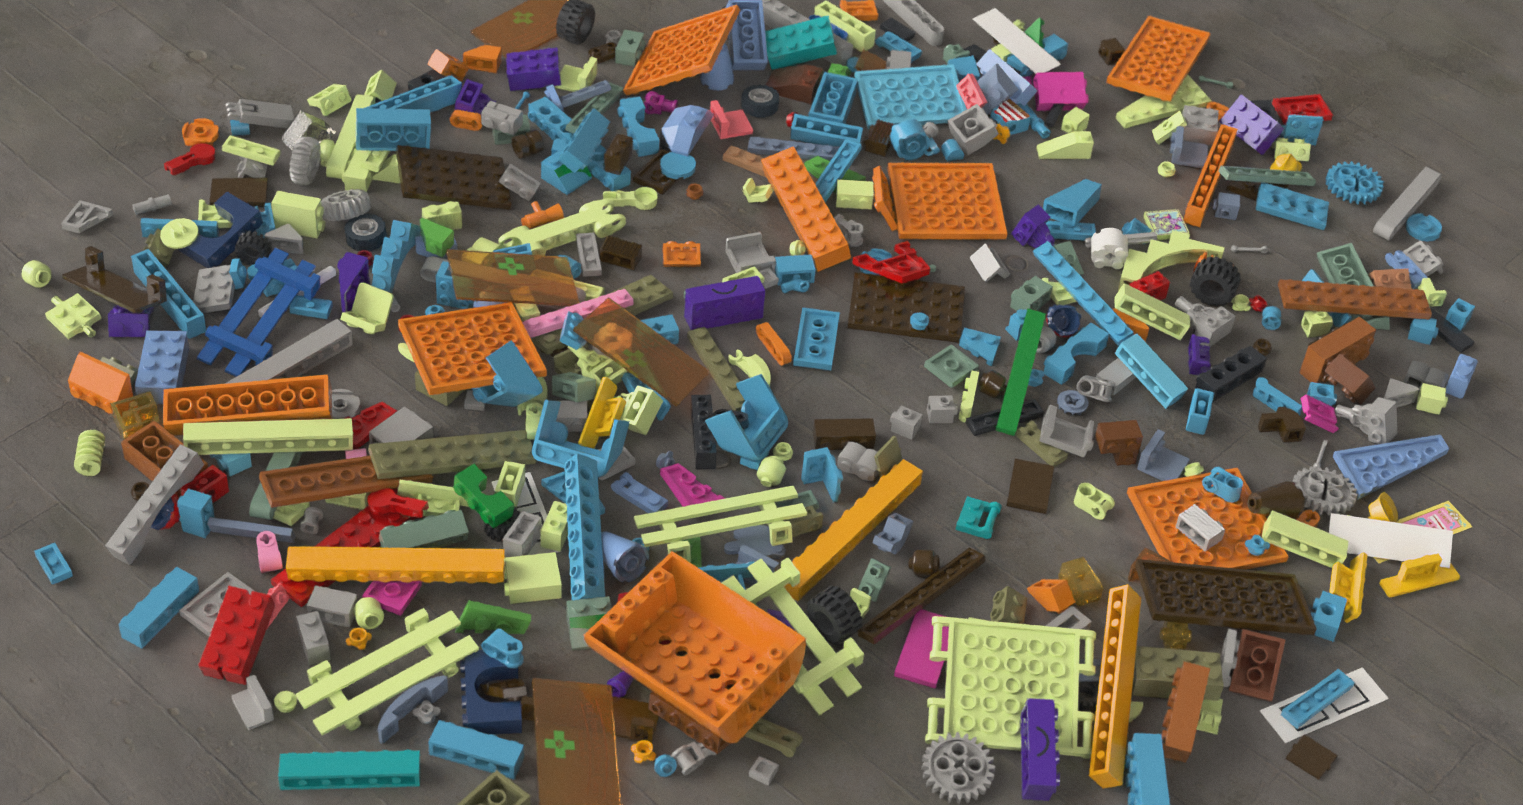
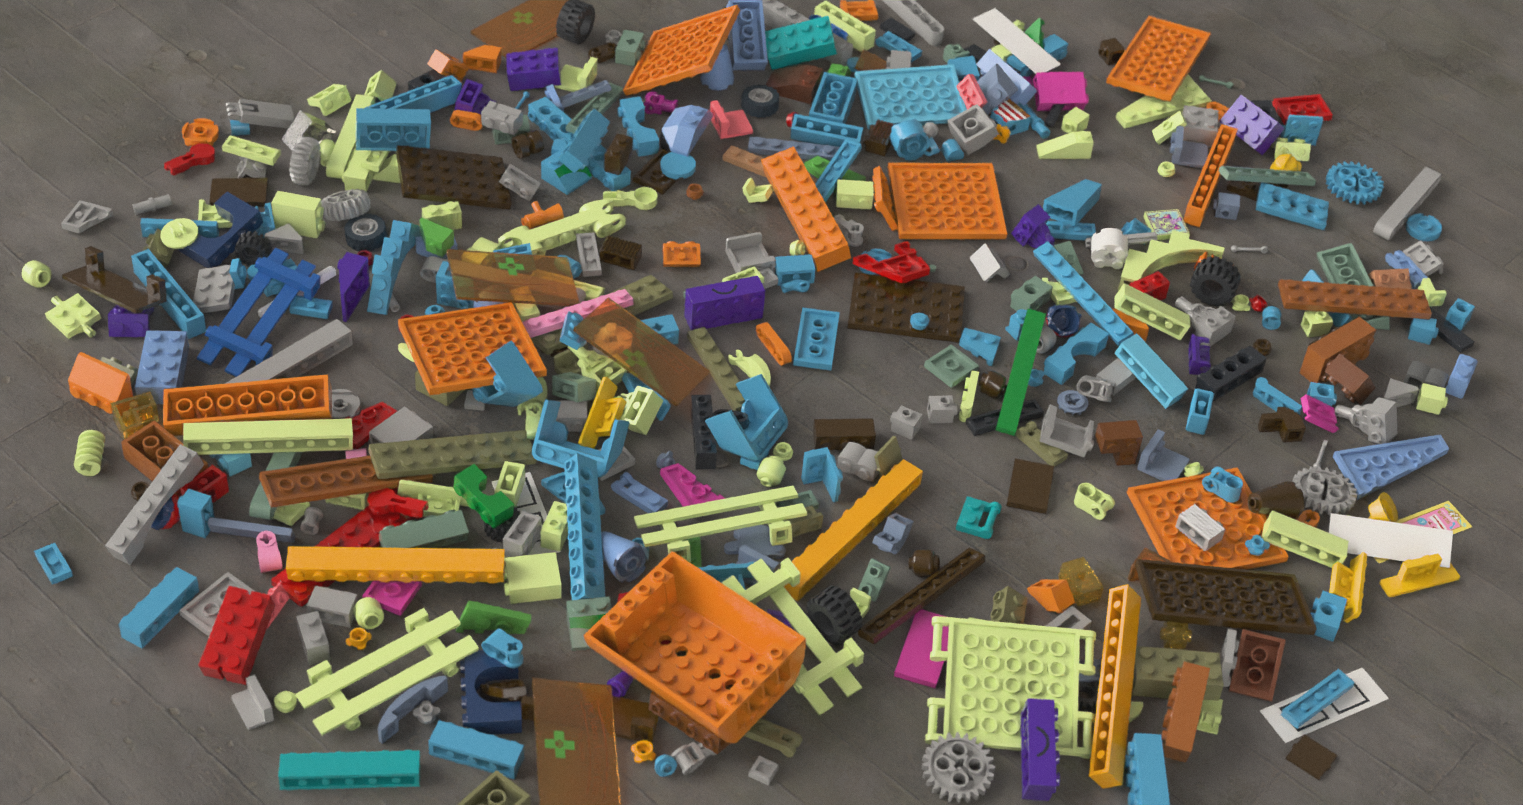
(369, 309): yellowish green bracket -> none

